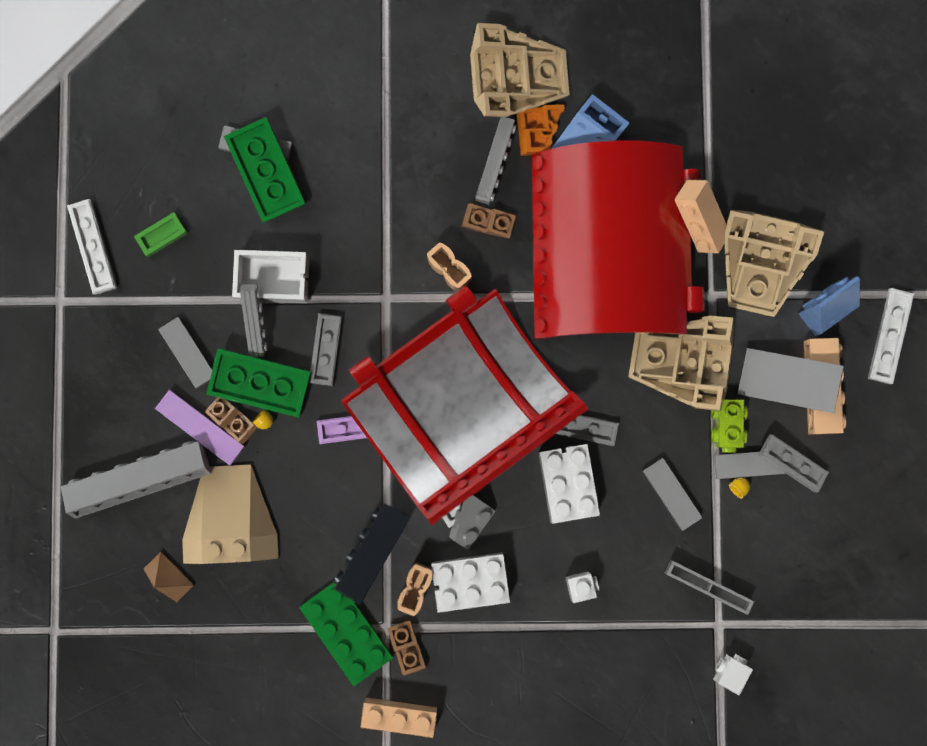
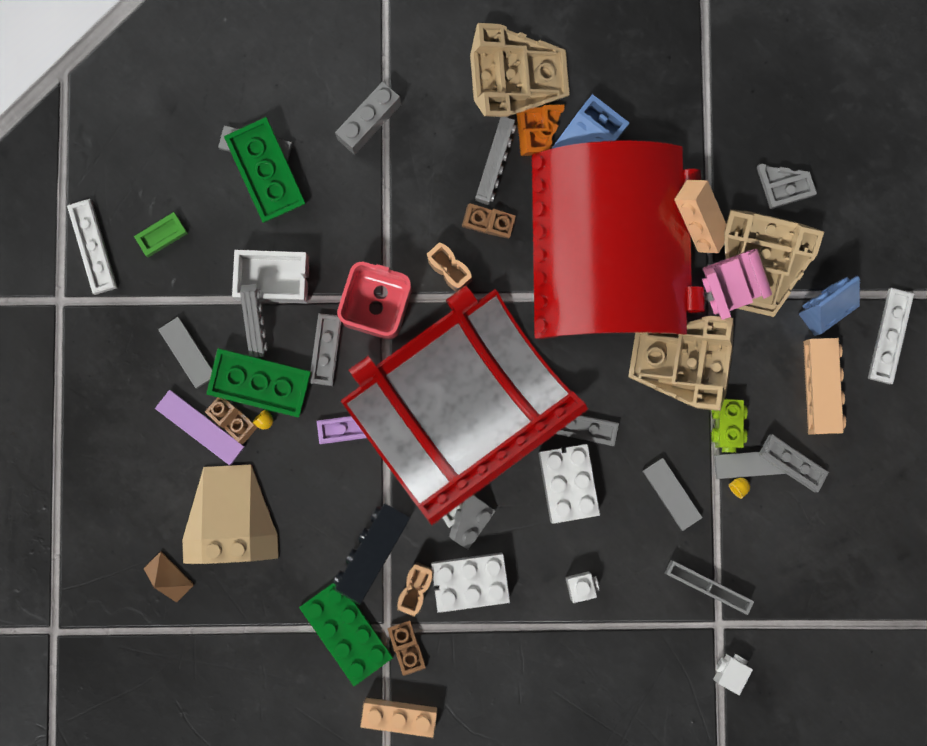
(135, 479): light grey brick -> none
(359, 294): none -> coral piece
(368, 118): none -> light grey brick
(736, 282): none -> bright pink piece
(784, 185): none -> light grey wing
(790, 380): light grey tile -> none

